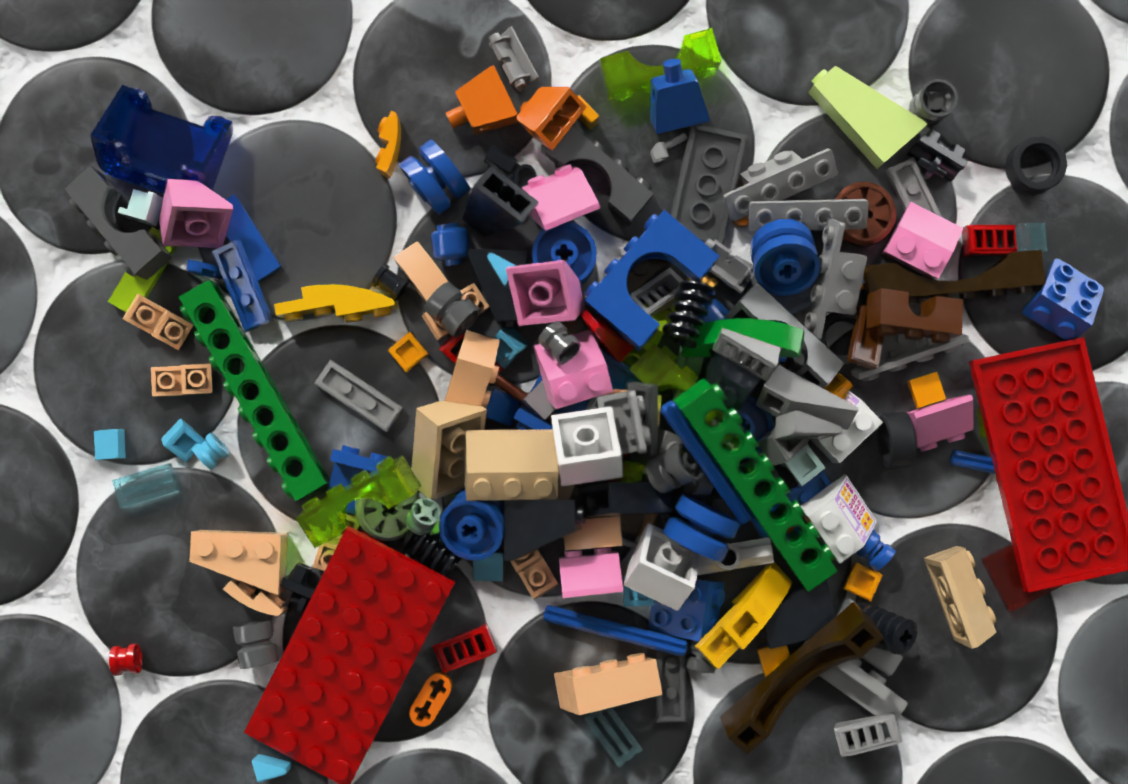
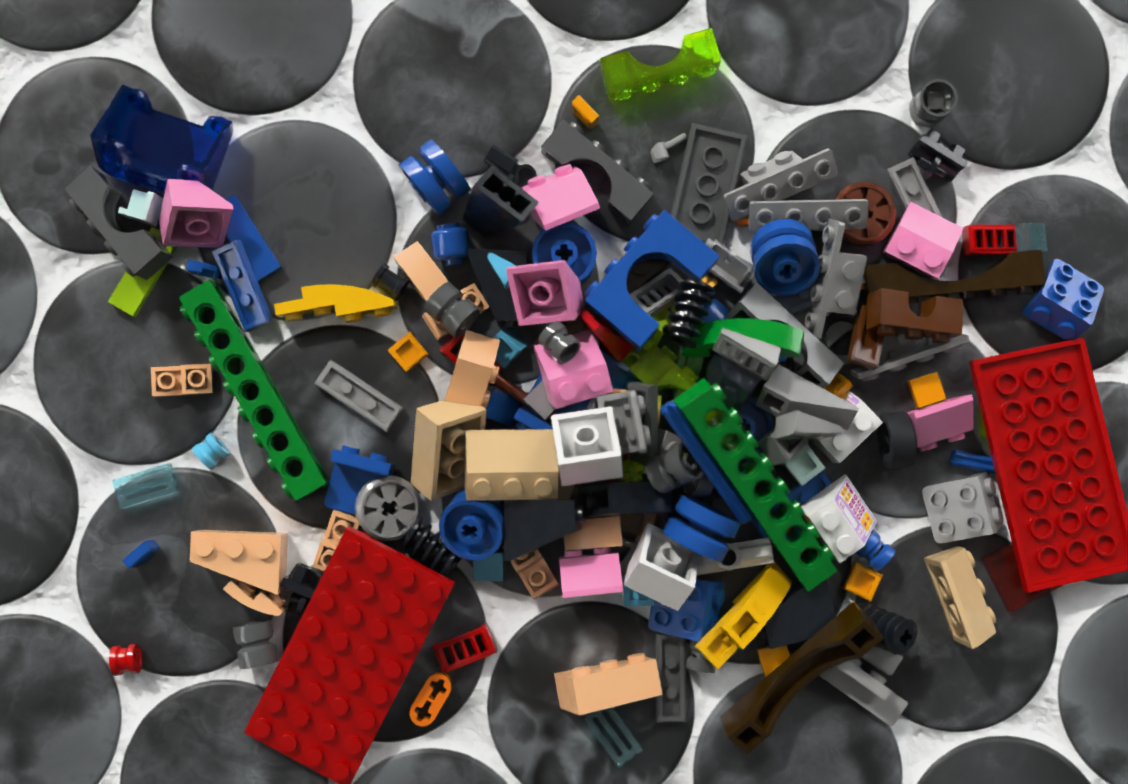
(109, 444): medium azure slope -> none
(141, 554): none -> blue tile
(158, 321): light nougat slope -> none
(181, 440): medium azure slope -> none
(269, 767): medium azure slope -> none
(388, 484): clear neon green arch -> none
(391, 136): light orange slope -> none
(426, 509): sand green wheel -> none
(483, 104): orange torso -> none
(515, 60): light grey hinge -> none
(550, 114): orange torso -> none
(615, 630): blue axle -> none
(676, 99): blue torso -> none
(860, 747): light grey slope -> none
(865, 115): yellowish green slope -> none
(962, 508): none -> light grey bracket
(1051, 149): black tyre -> none

